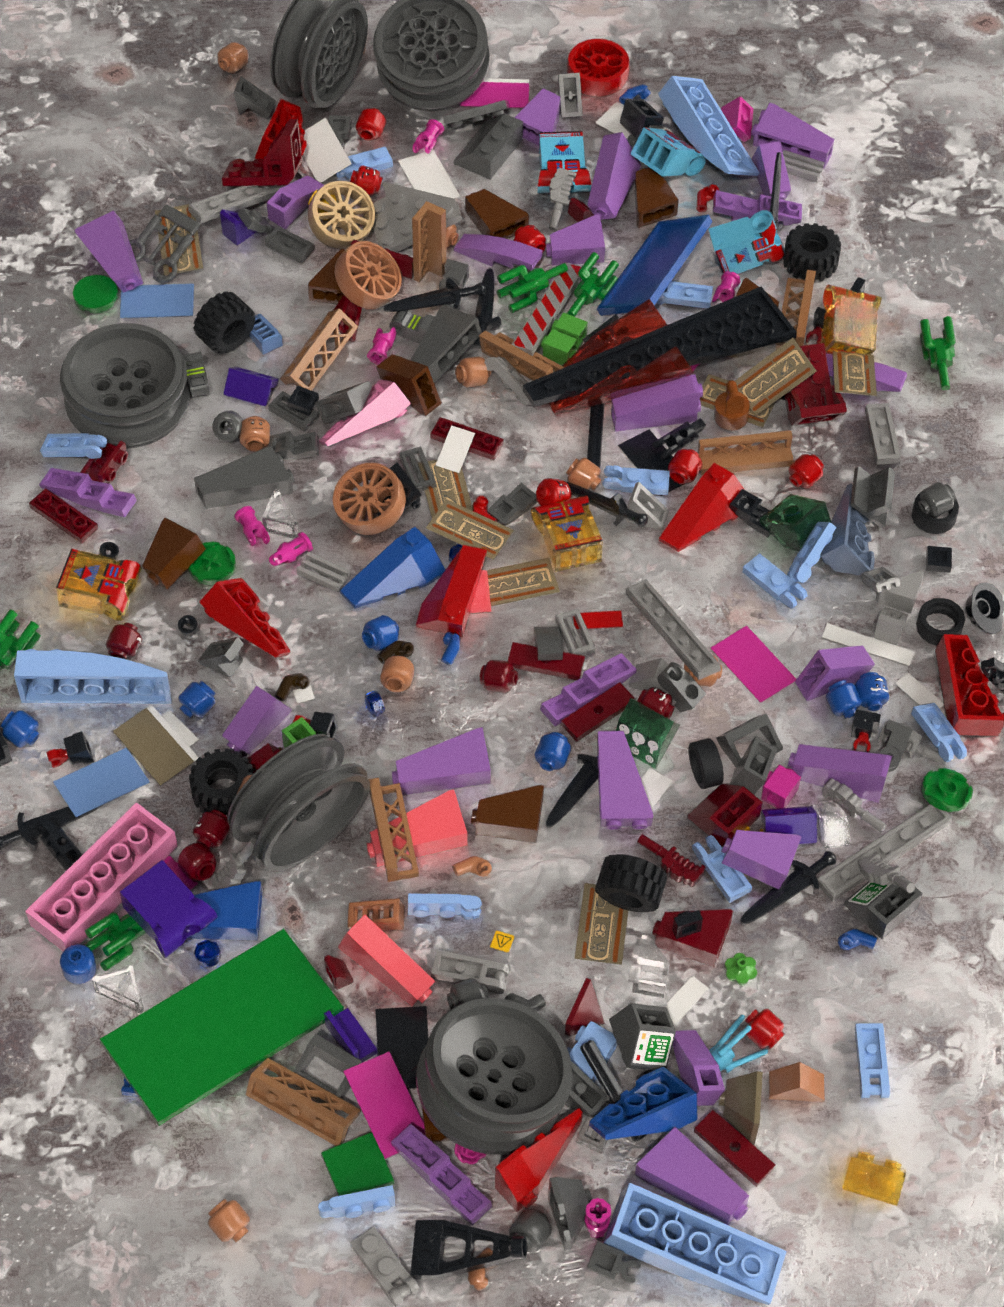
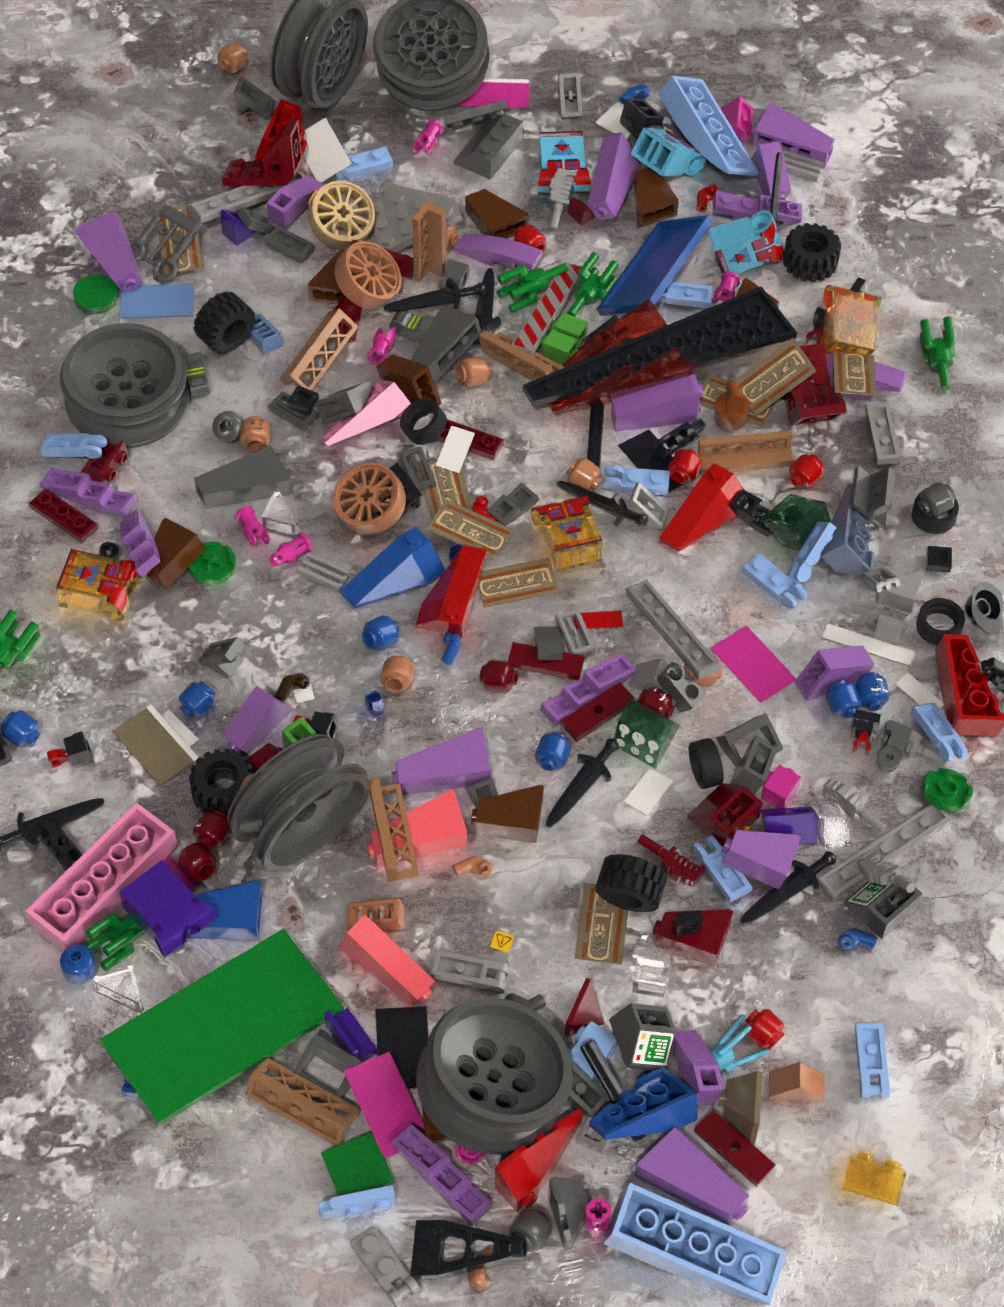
(87, 678): light blue slope -> none
(101, 782): medium blue sticker -> none
(123, 641): dark red head -> none
(139, 542): none -> medium lavender slope
(189, 621): black hinge -> none
(207, 953): clear blue tile -> none
(228, 1221): nougat head -> none
(237, 608): red wedge -> none
(249, 385): dark purple panel -> none
(295, 446): dark grey slope -> none
(337, 972): dark red slope -> none
(367, 179): red head -> none
(370, 124): red head -> none
(397, 648): dark brown arm -> none
(428, 174): white sticker -> none
(429, 432): none -> black tyre
(444, 905): light blue hinge -> none
(466, 991): dark grey head -> none
(481, 600): coral tile -> none
(481, 790): none -> dark grey slope
(510, 376): light grey plate -> none
(540, 115): medium lavender slope -> none
(552, 491): red head -> none
(577, 242): medium lavender slope -> none
(604, 70): red piece -> none
(608, 1261): dark grey plate -> none
(620, 786): medium lavender slope -> none
(685, 998): white sticker -> none
(741, 968): bright green plant -> none
(804, 304): medium nougat fence -> none
(857, 770): medium lavender slope -> none

